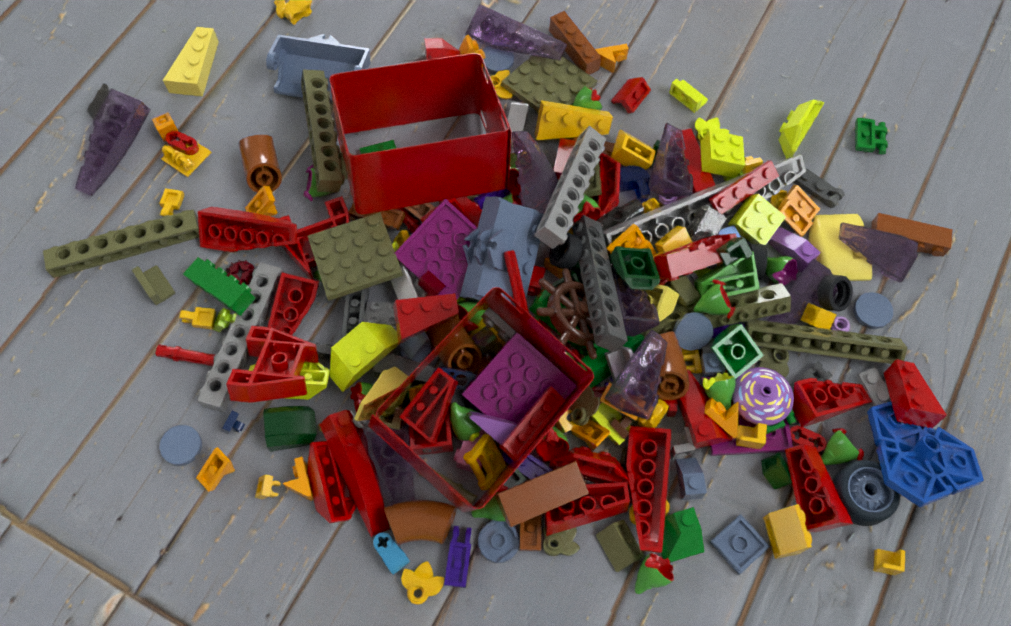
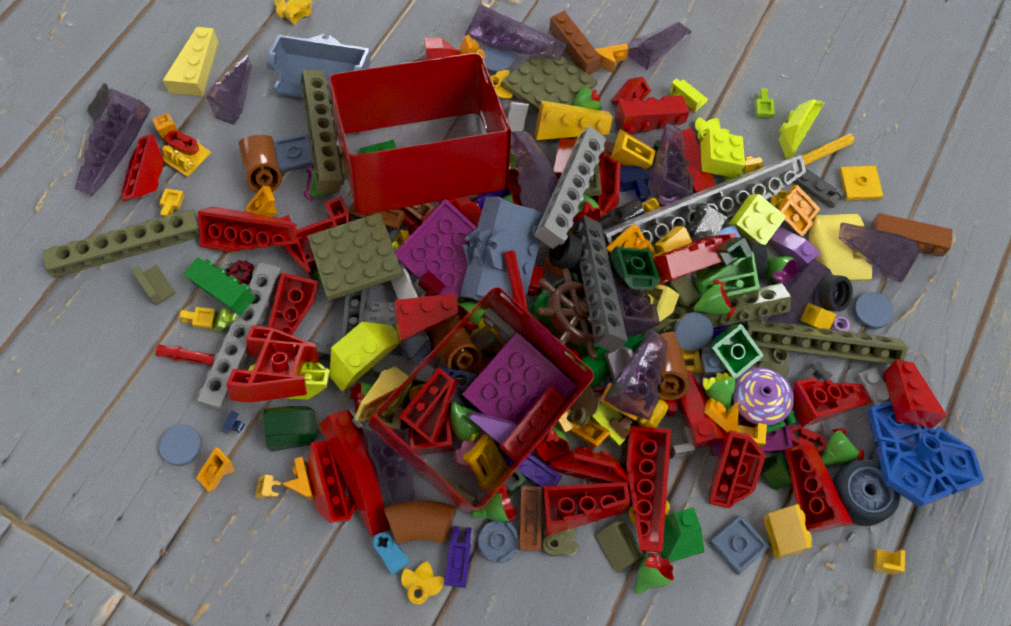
(143, 169): none -> red wedge
(229, 96): none -> clear purple wedge
(293, 152): none -> sand blue tile
(541, 494): dark orange brick -> none
(650, 114): none -> red wedge
(655, 45): none -> clear purple wedge
(690, 479): sand blue slope -> none
(736, 469): none -> red wedge
(744, 187): plate -> none
(763, 106): none -> lime plate
(828, 148): none -> yellow axle
(861, 183): none -> yellow plate
(865, 136): green plate -> none

